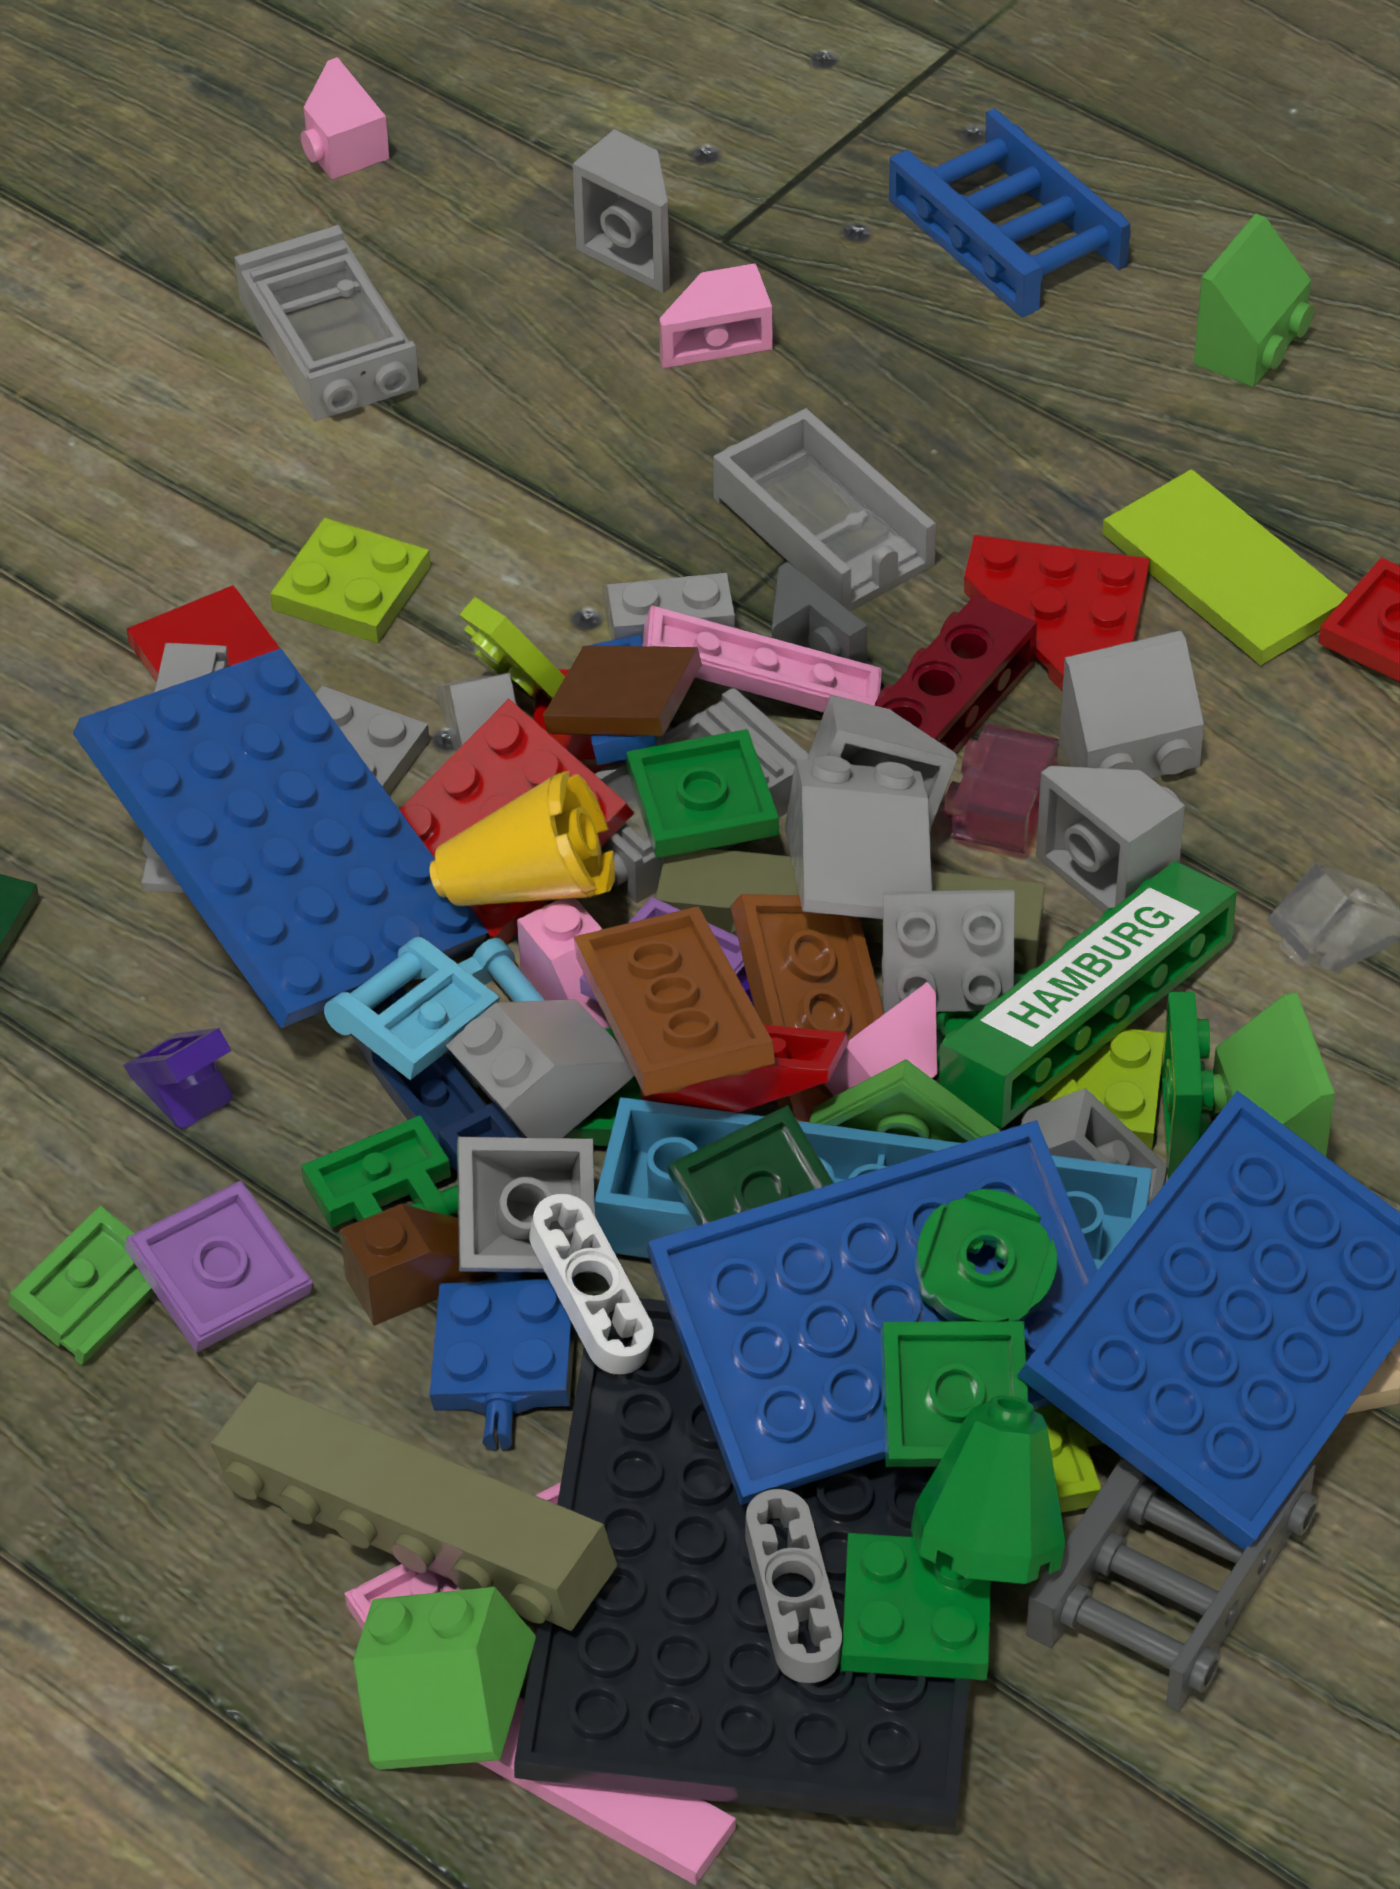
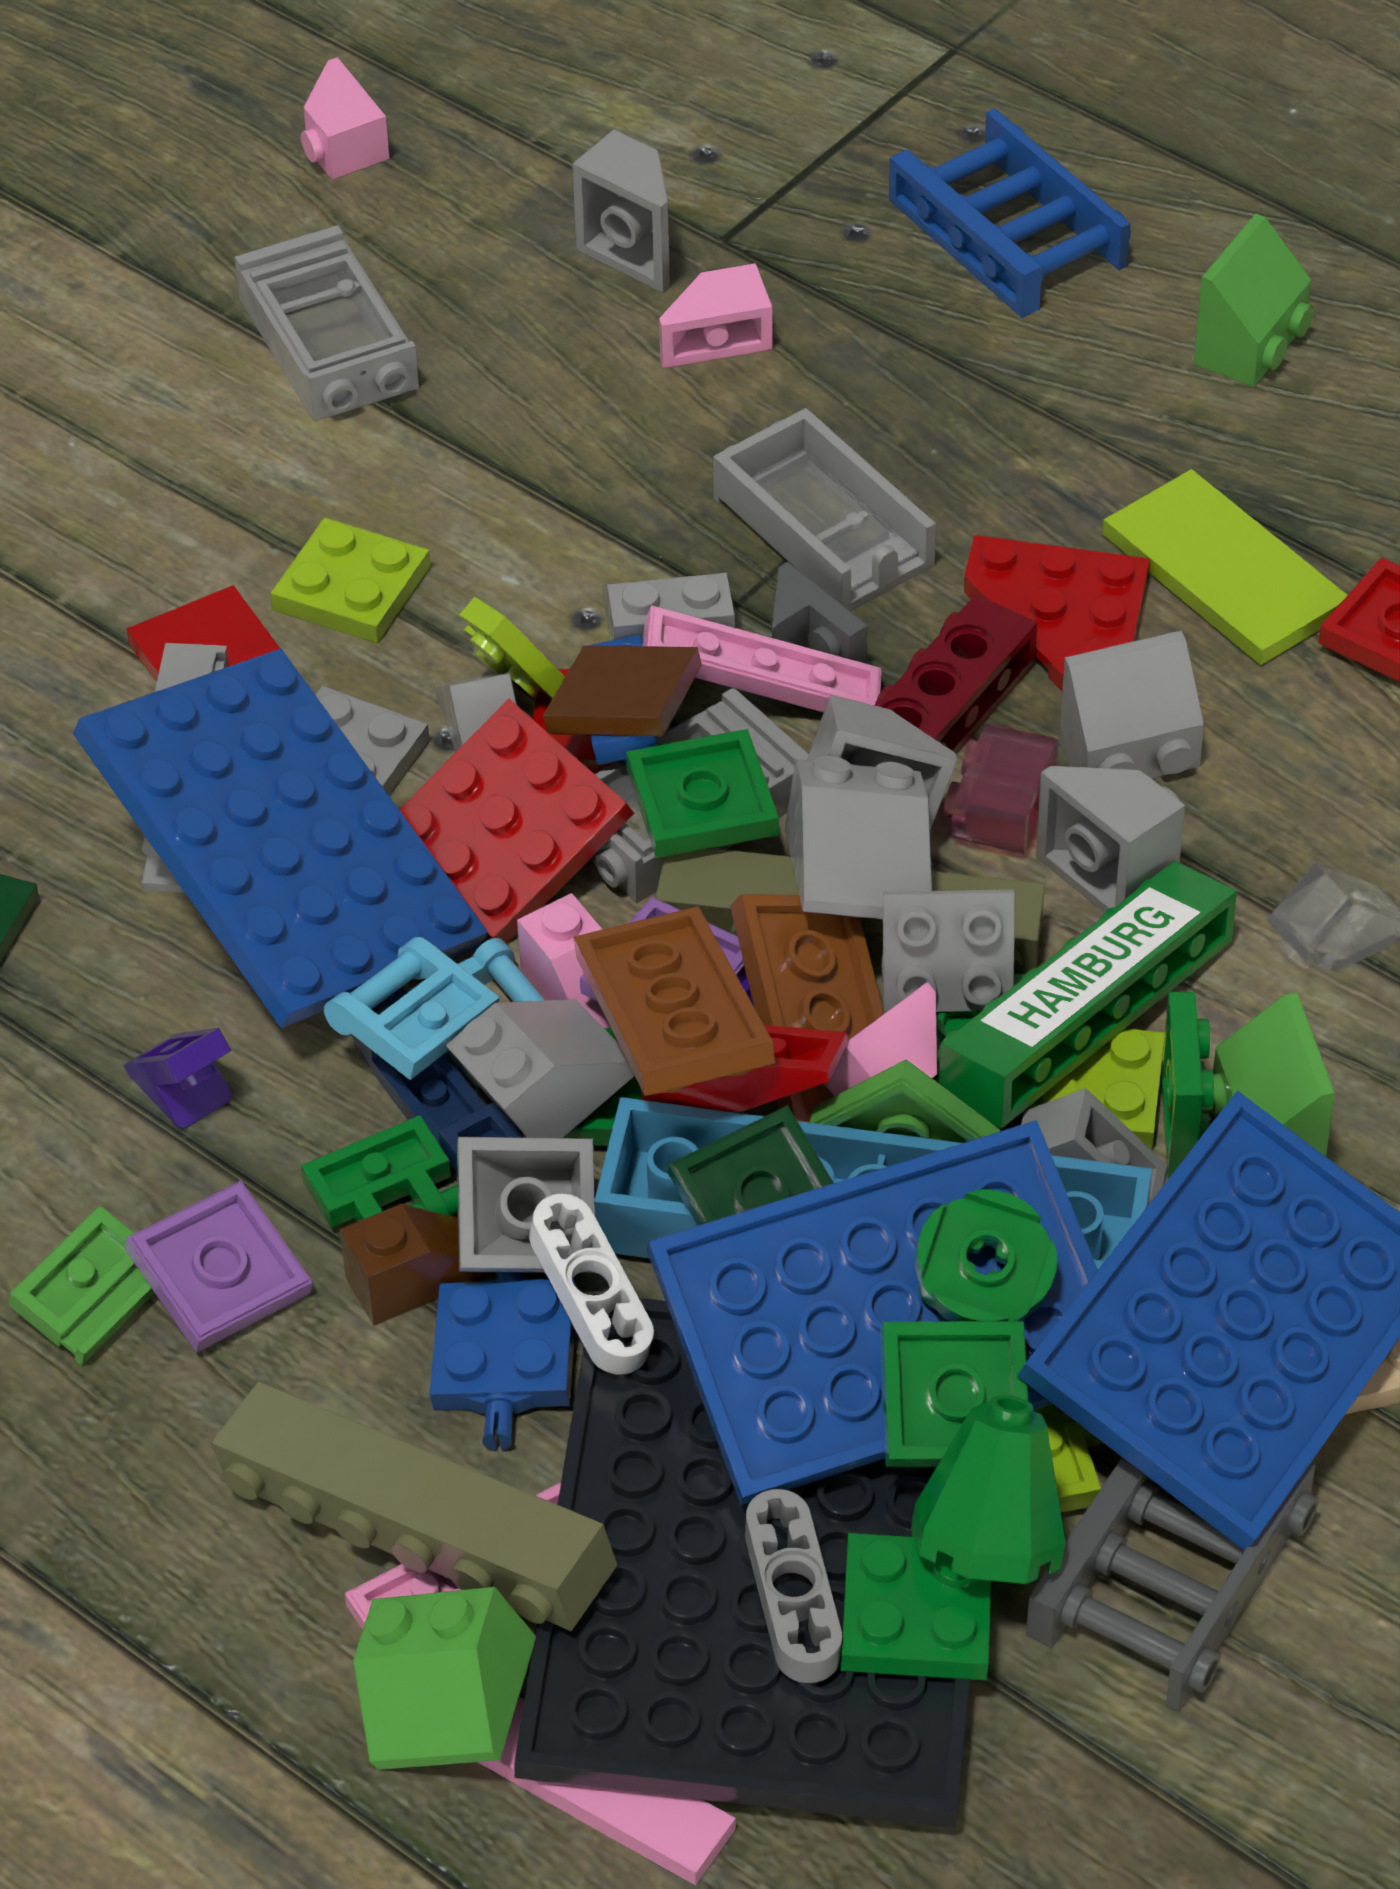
(529, 849): yellow cone -> none

